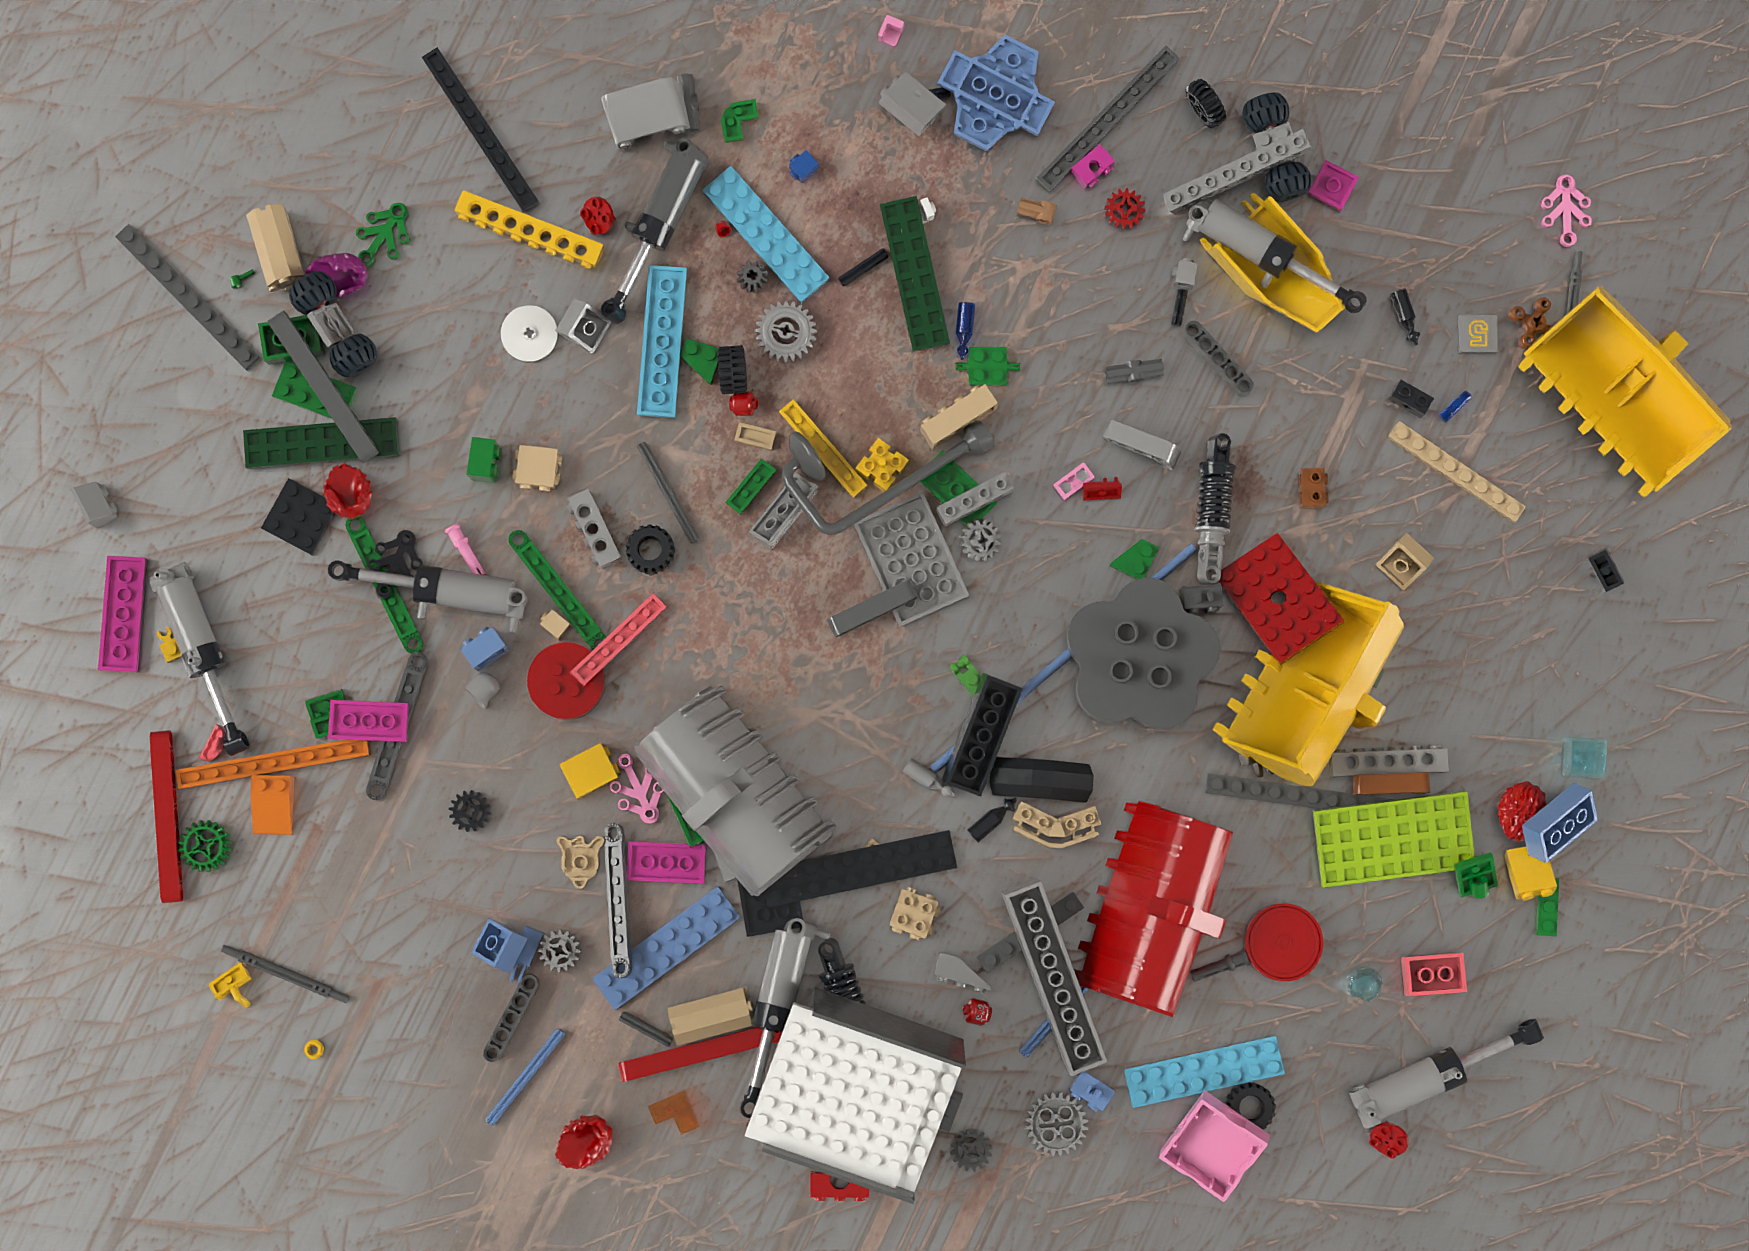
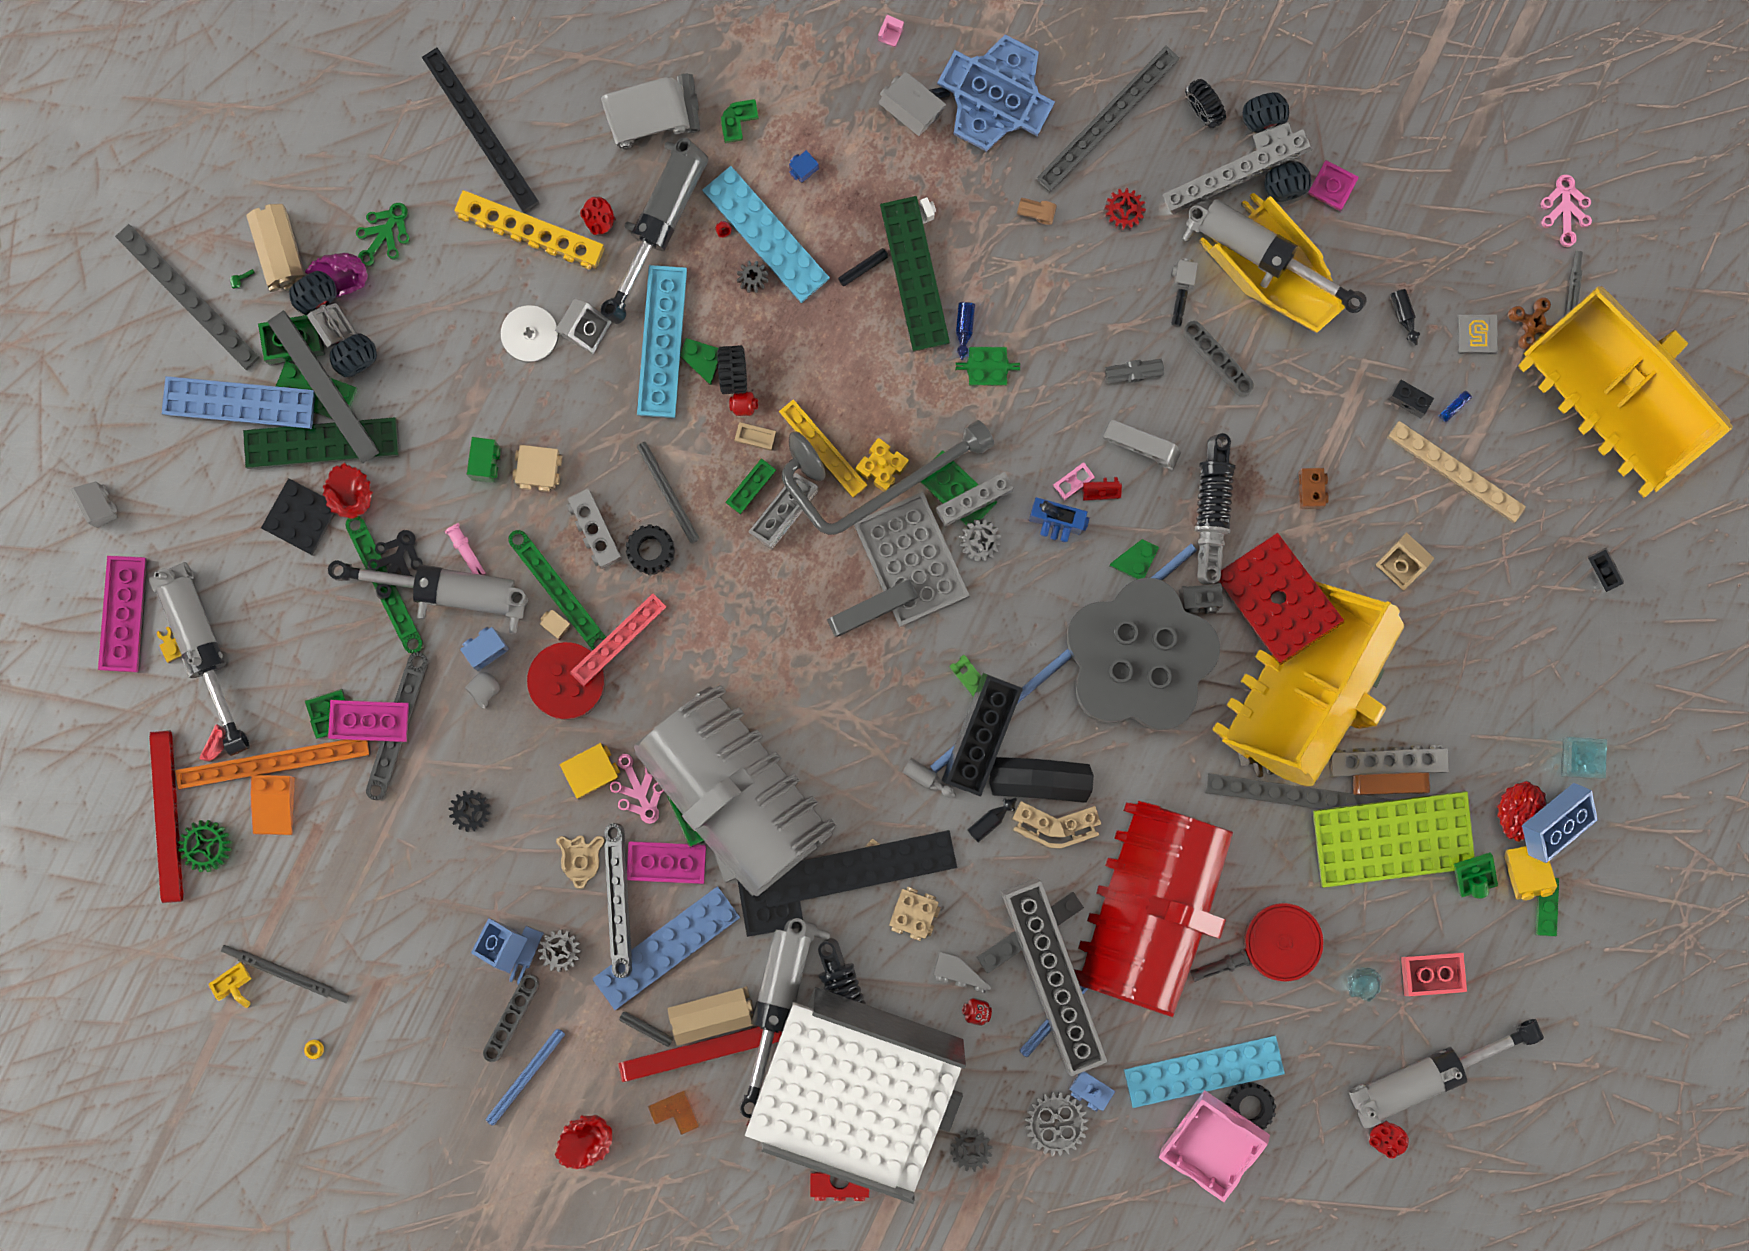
(238, 402): none -> medium blue plate
(768, 325): light grey gear -> none
(955, 418): tan brick -> none
(1059, 518): none -> blue piece
(1097, 157): dark pink brick -> none

